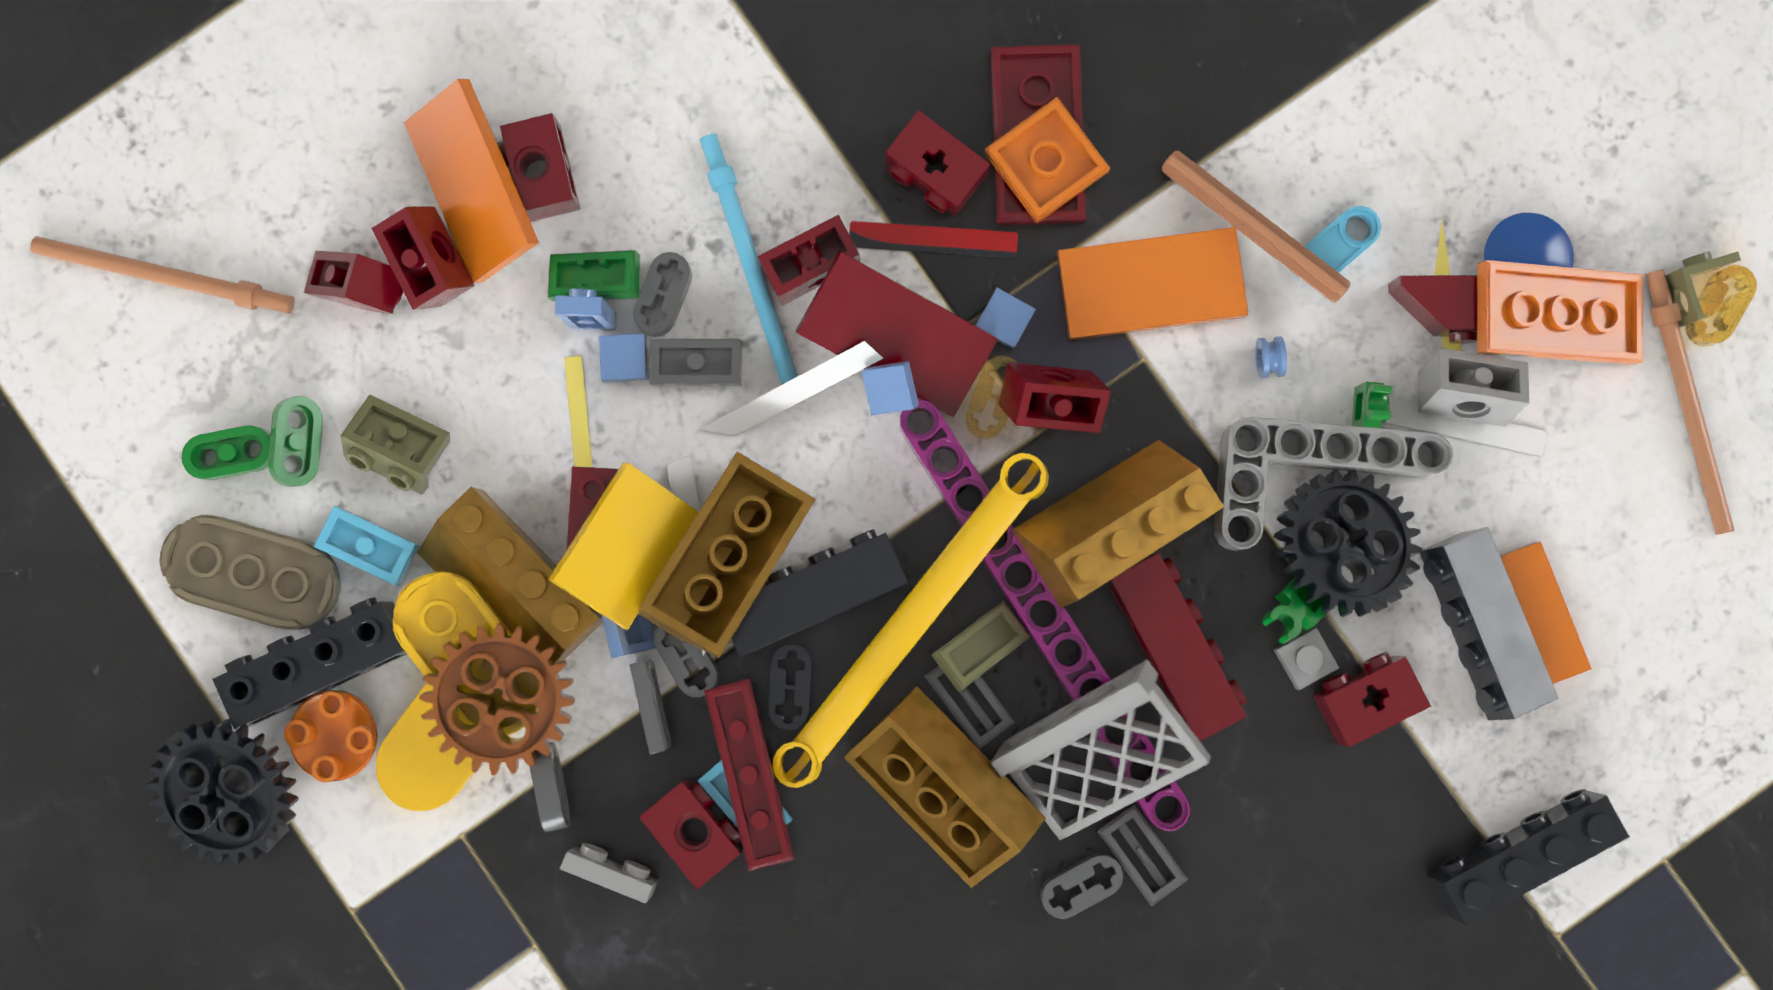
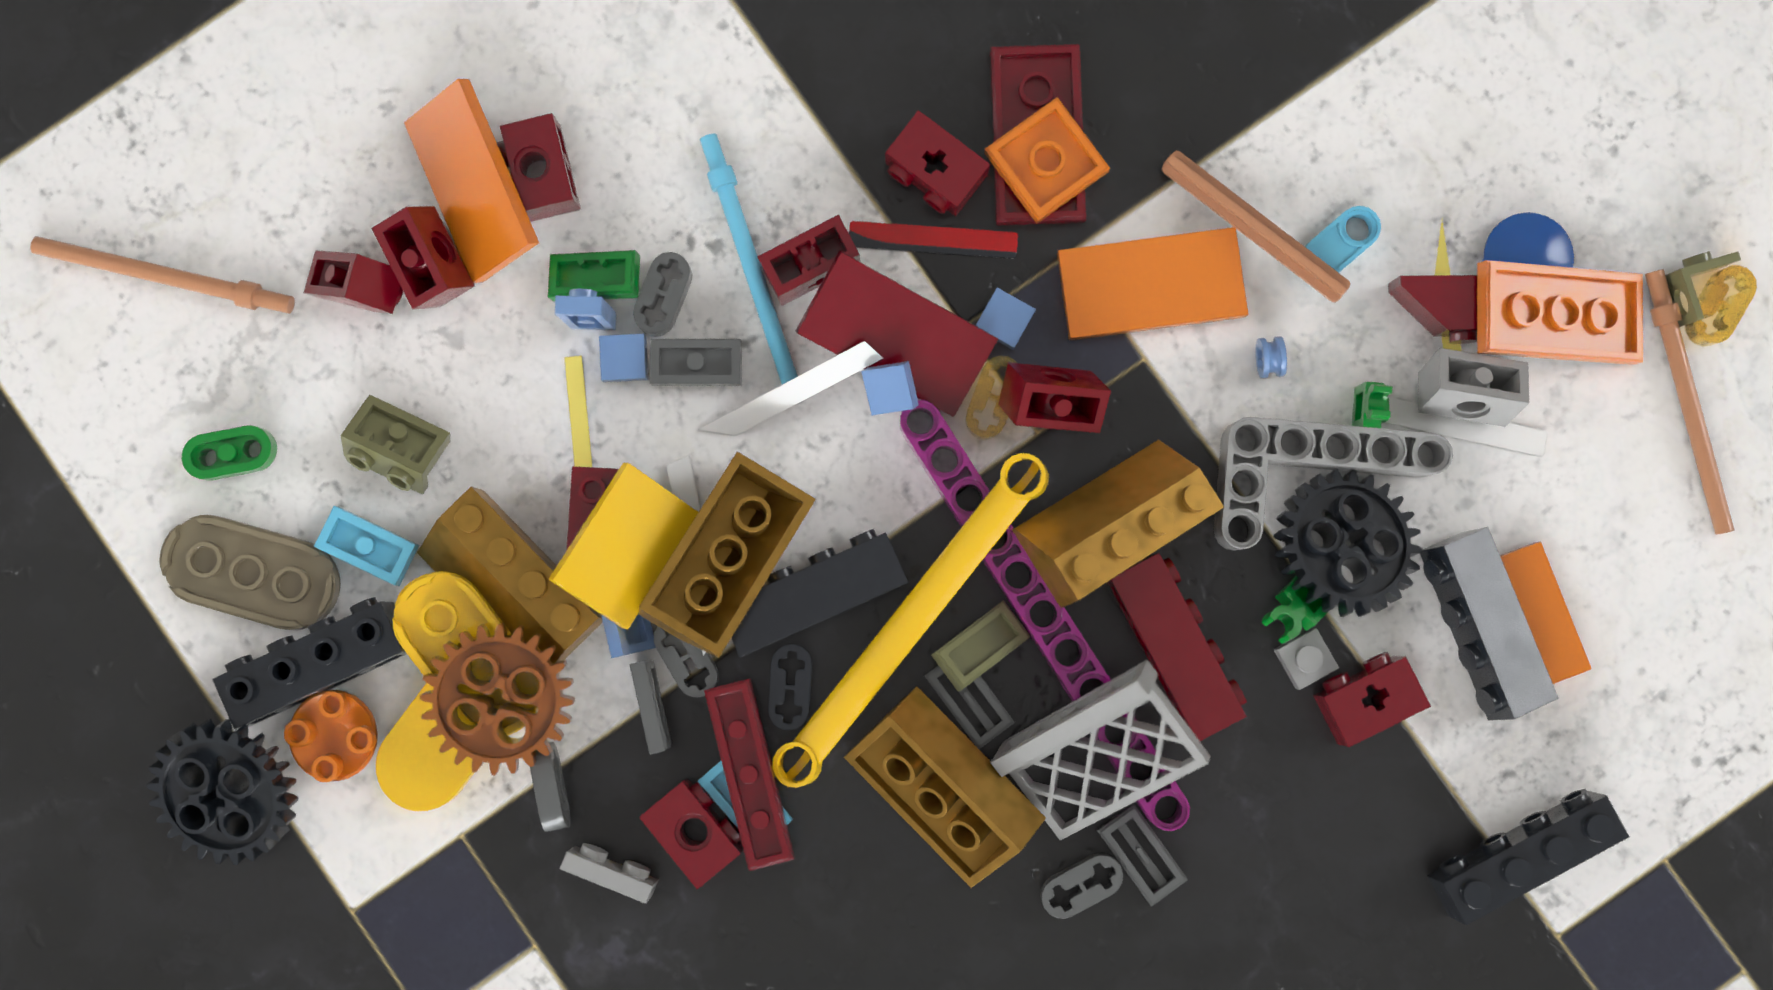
(300, 442): plate -> none

